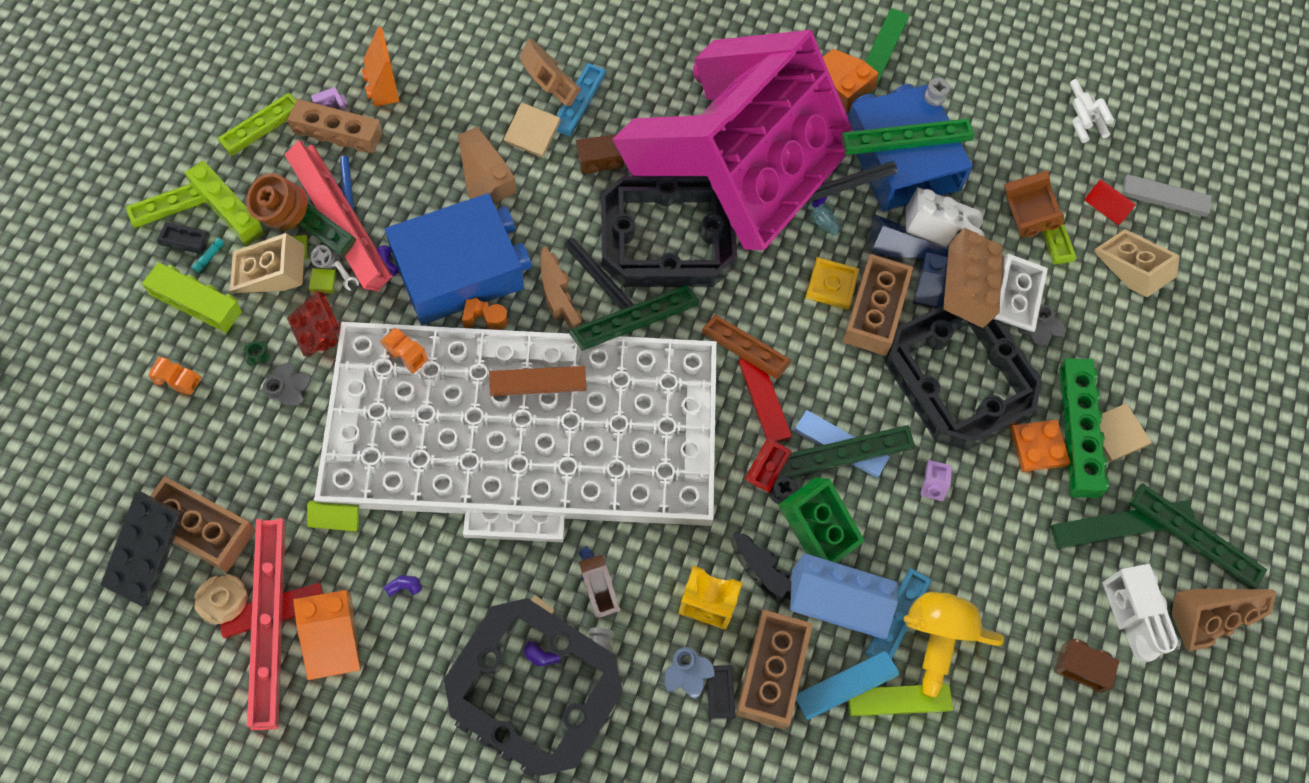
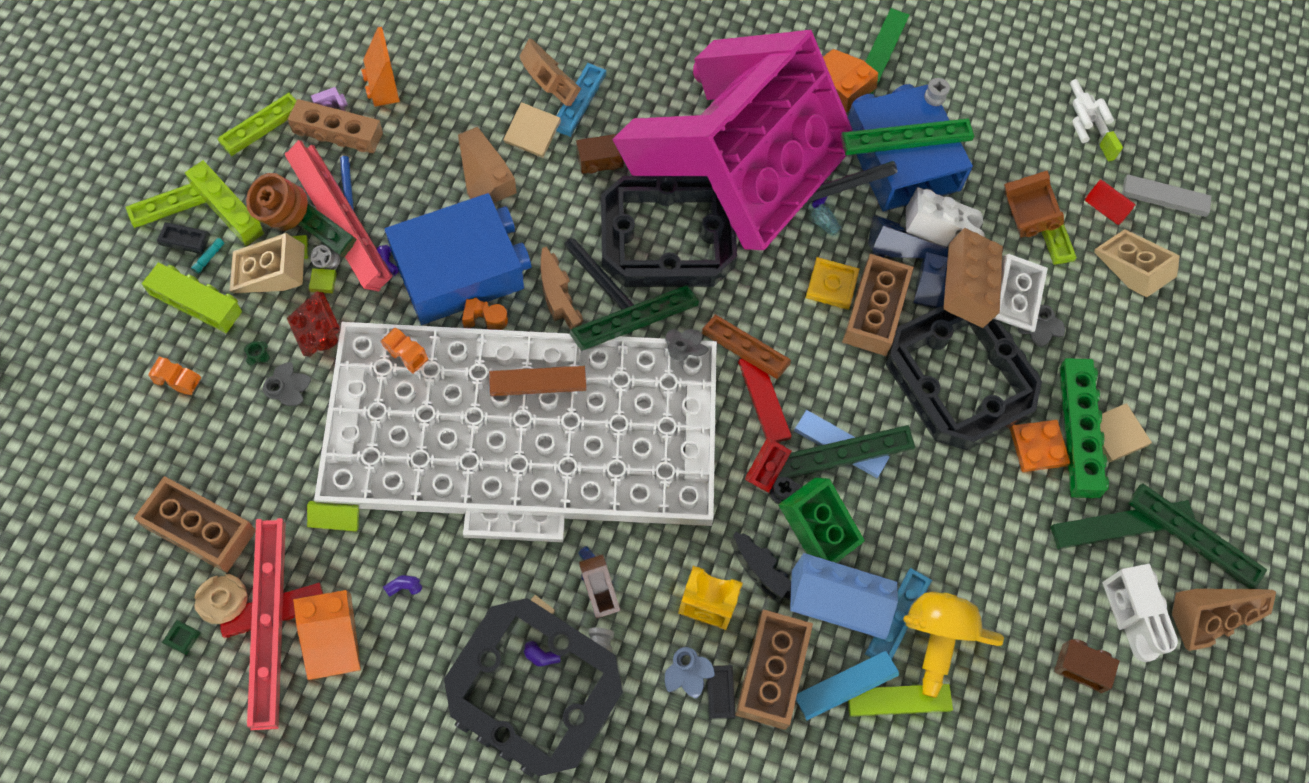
(142, 549): black plate -> none
(181, 637): none -> dark green tile
(345, 275): white hand -> none
(685, 344): none -> dark grey plate
(936, 480): lavender bracket -> none
(1111, 146): none -> lime tile

